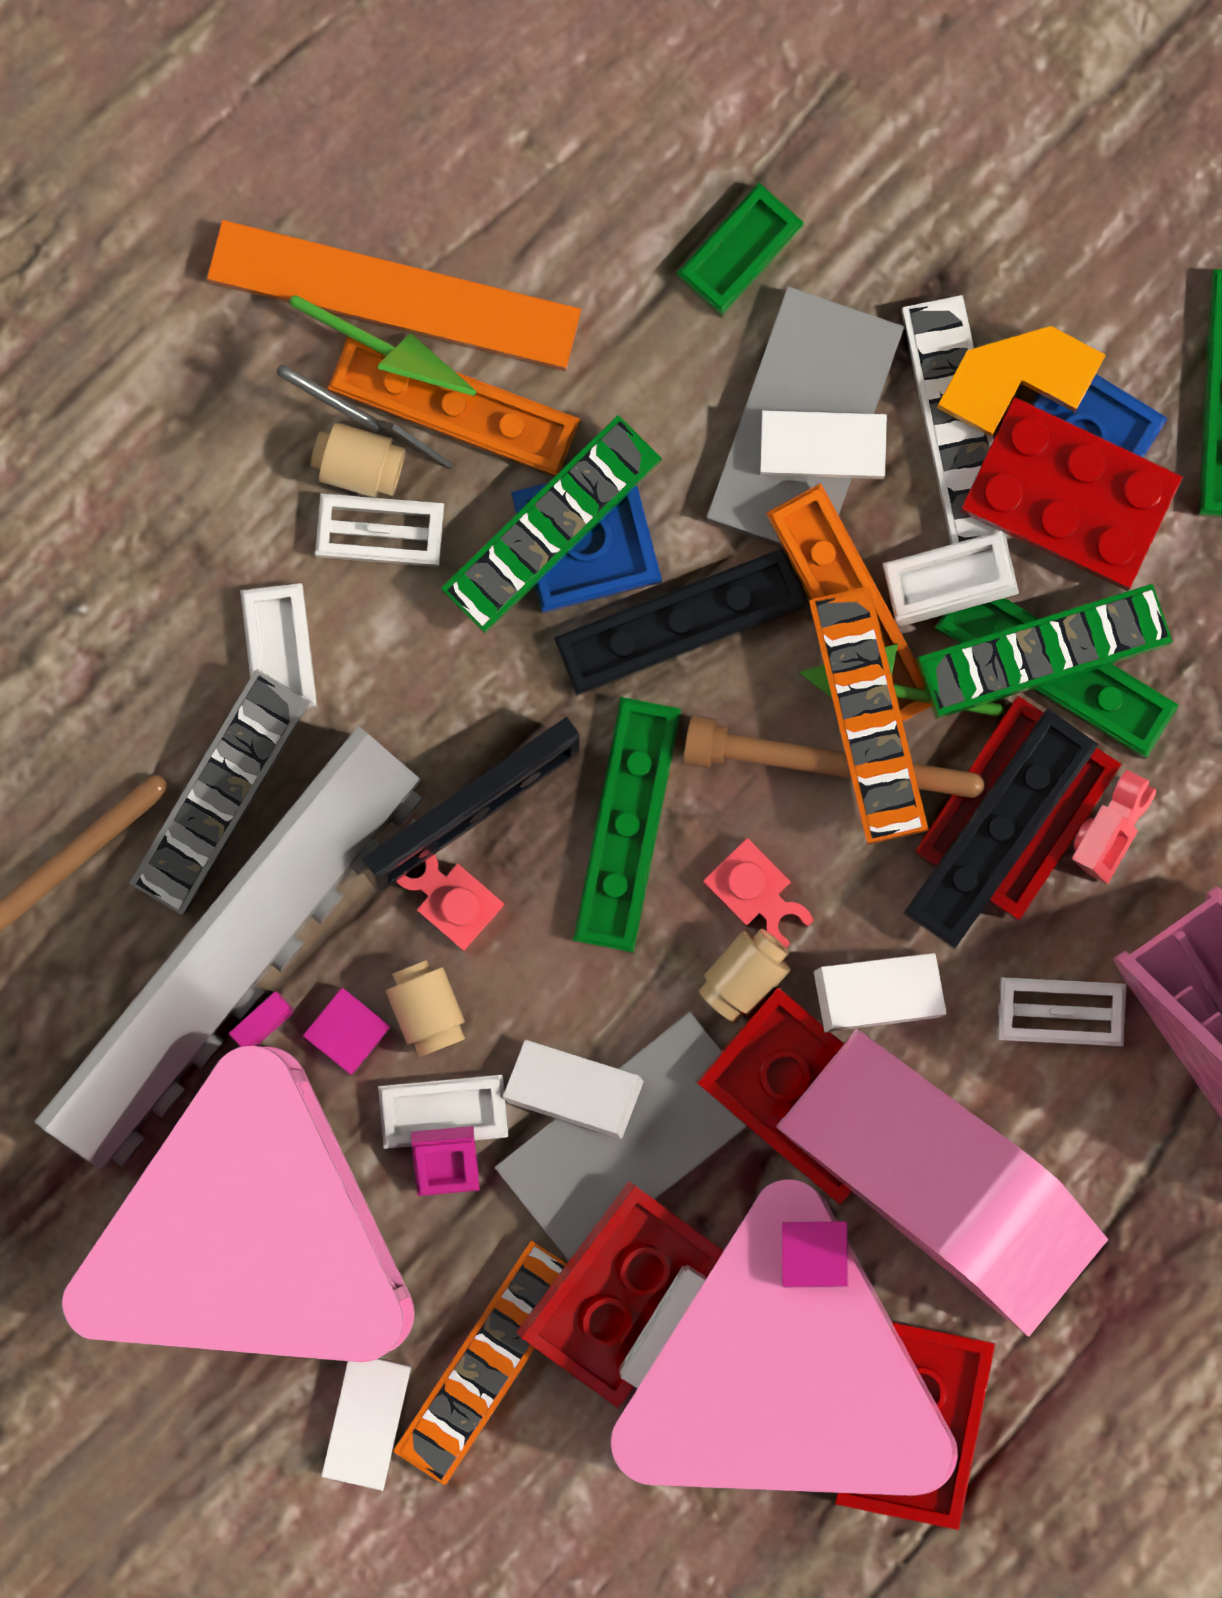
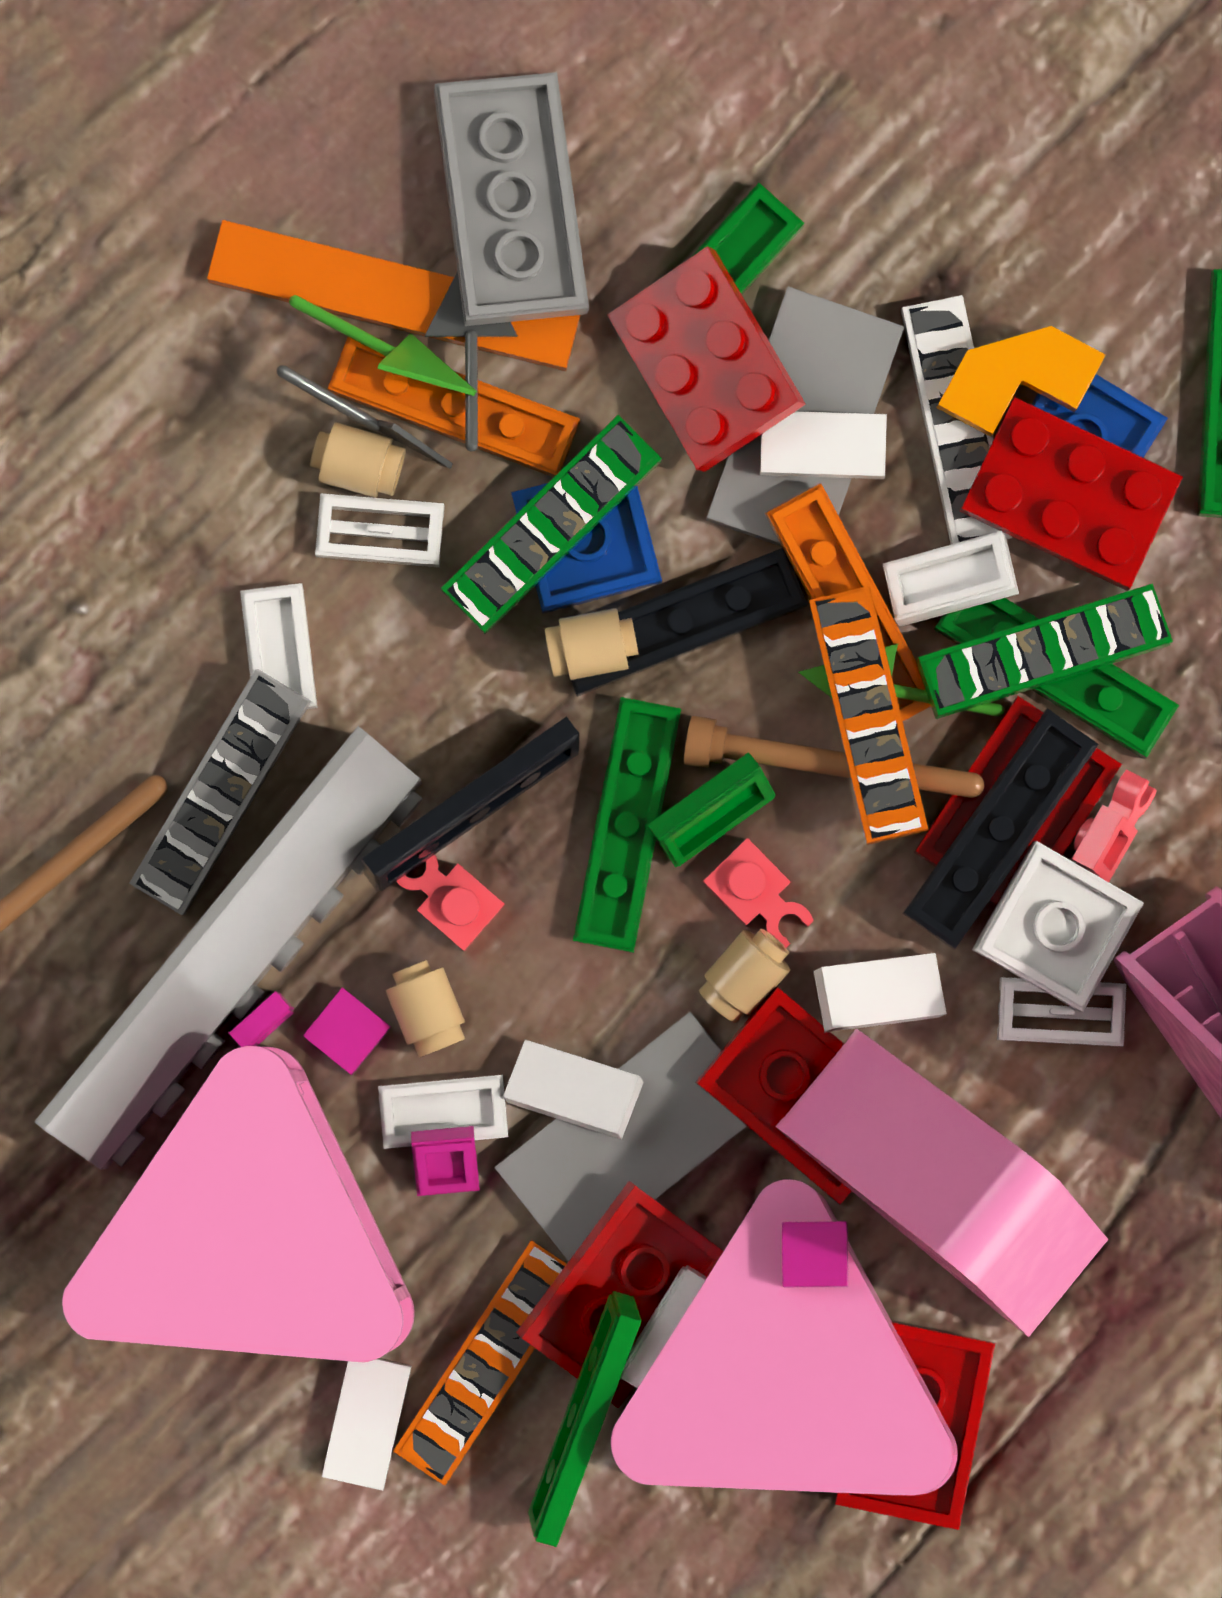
(450, 323): none -> dark grey piece
(511, 199): none -> light grey tile
(584, 1418): none -> green tile
(591, 644): none -> tan brick
(706, 359): none -> red plate
(712, 810): none -> green tile
(1057, 926): none -> white tile

